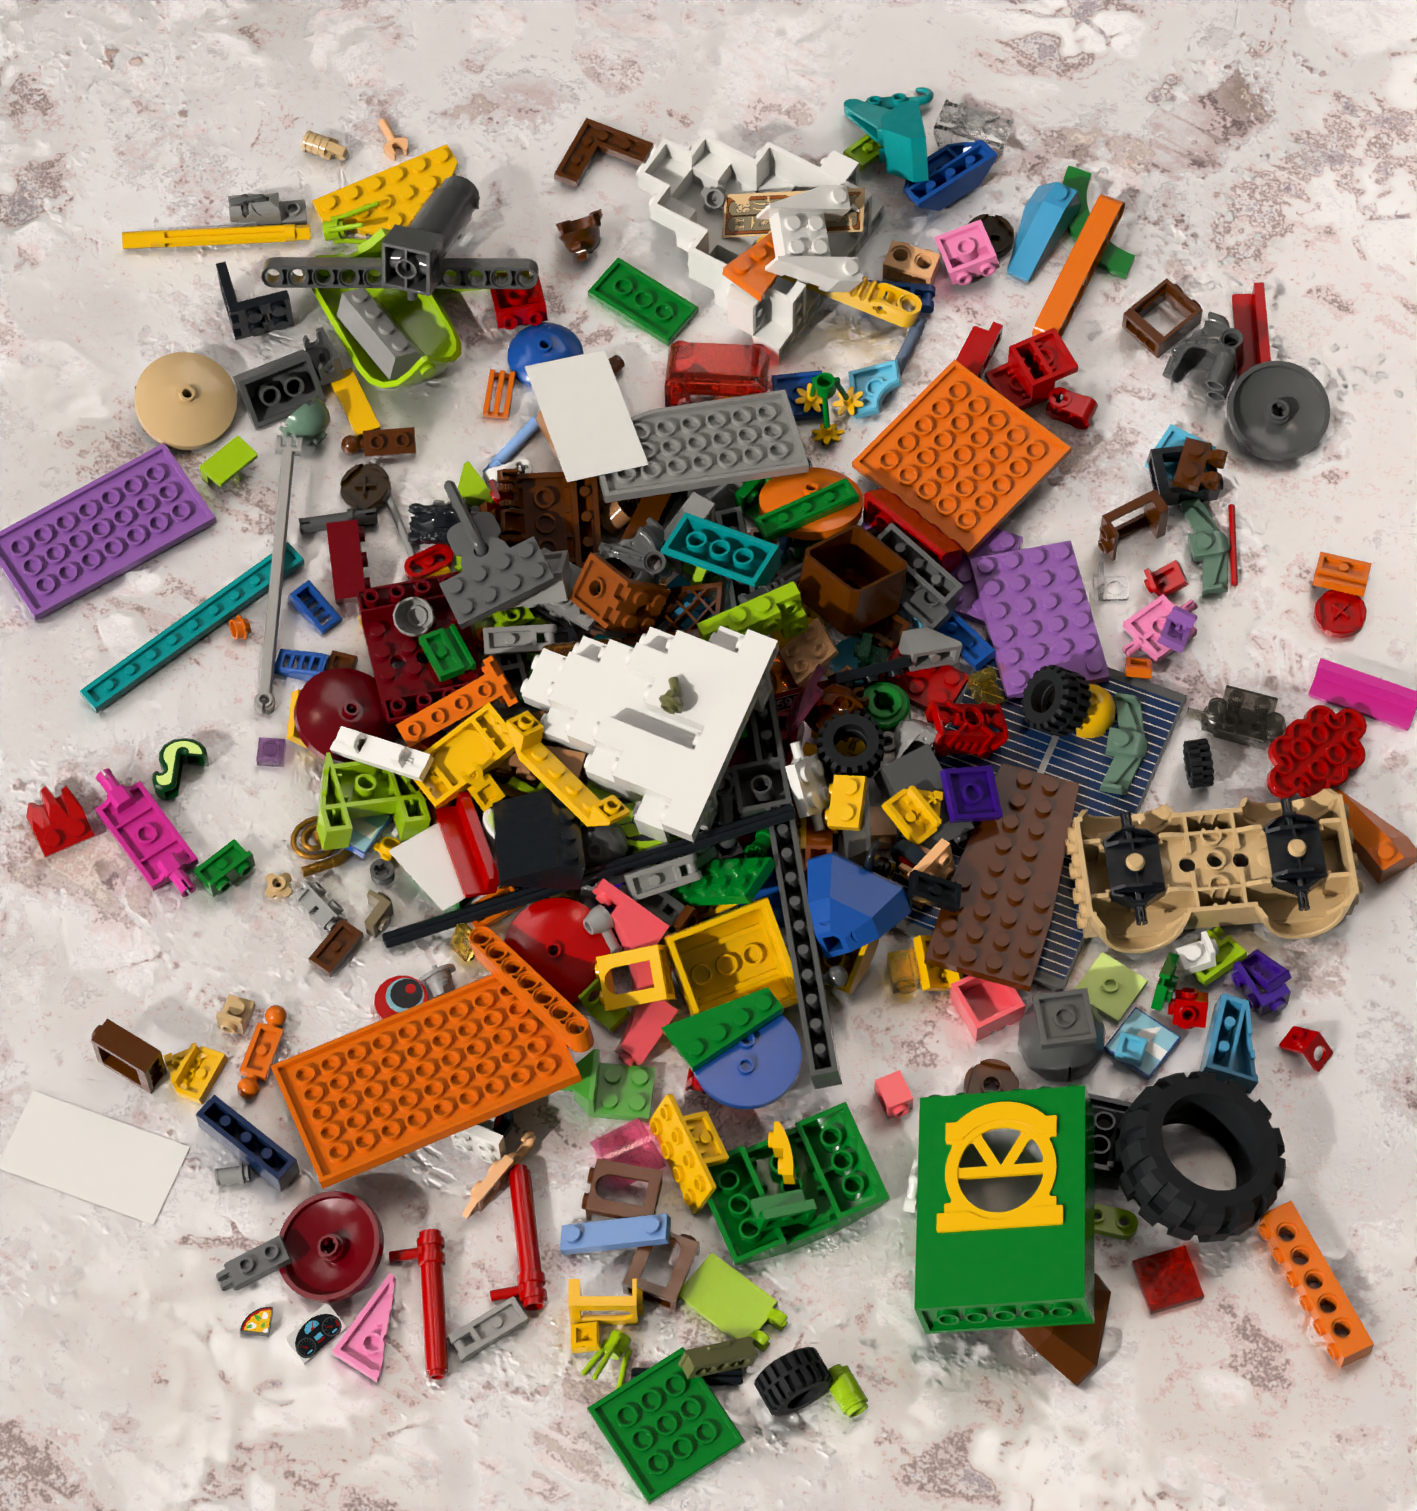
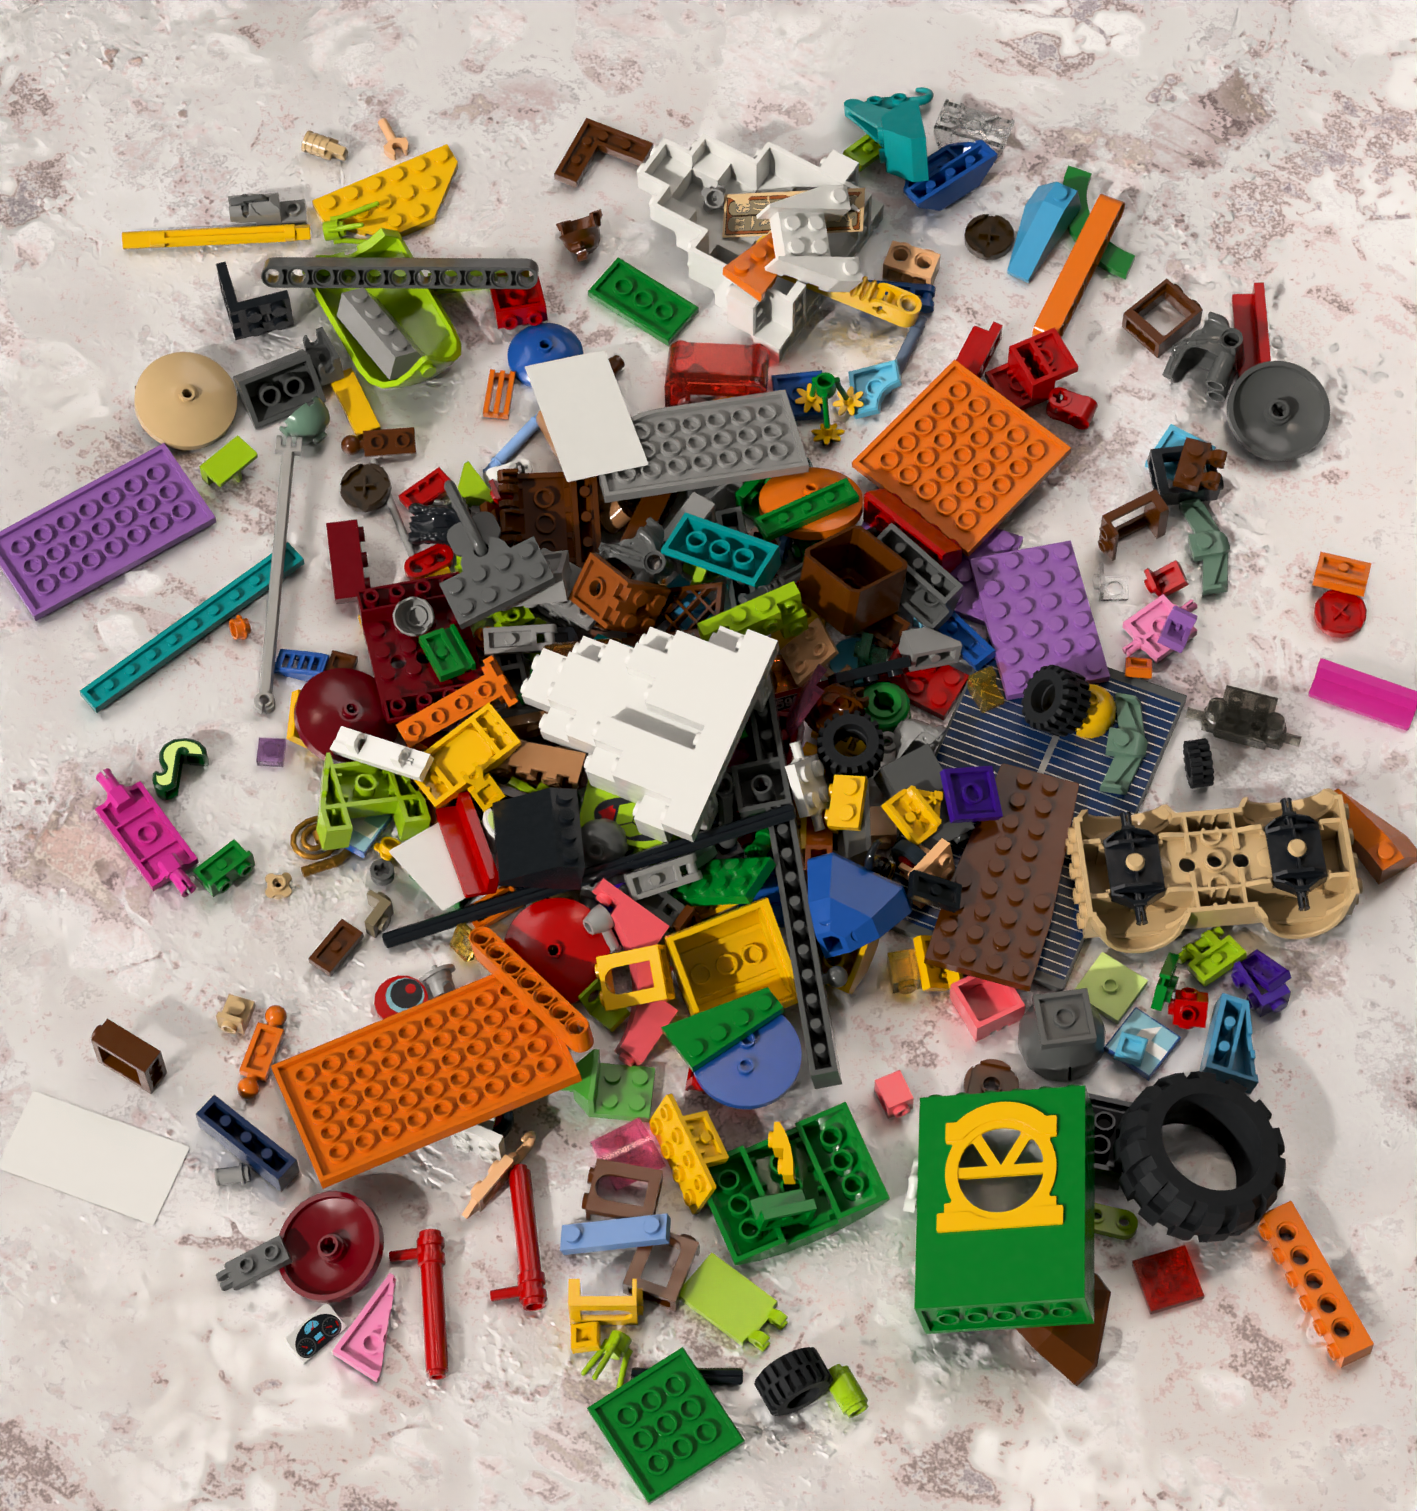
(58, 821): red plate -> none
(195, 1071): yellow slope -> none
(258, 1322): tile -> none
(308, 588): blue slope -> none
(313, 897): light grey hinge -> none
(318, 523): dark grey pin -> none
(416, 252): dark grey piece -> none
(426, 490): none -> red plate
(488, 1329): light grey plate -> none
(526, 737): yellow slope -> none
(671, 699): olive plate -> none
(718, 1357): olive piece -> none
(967, 253): bright pink plate -> none
(974, 734): red piece -> none
(1198, 955): white bracket -> none
(1233, 550): red axle -> none
(1305, 1042): red bracket -> none
(1316, 752): red plate -> none

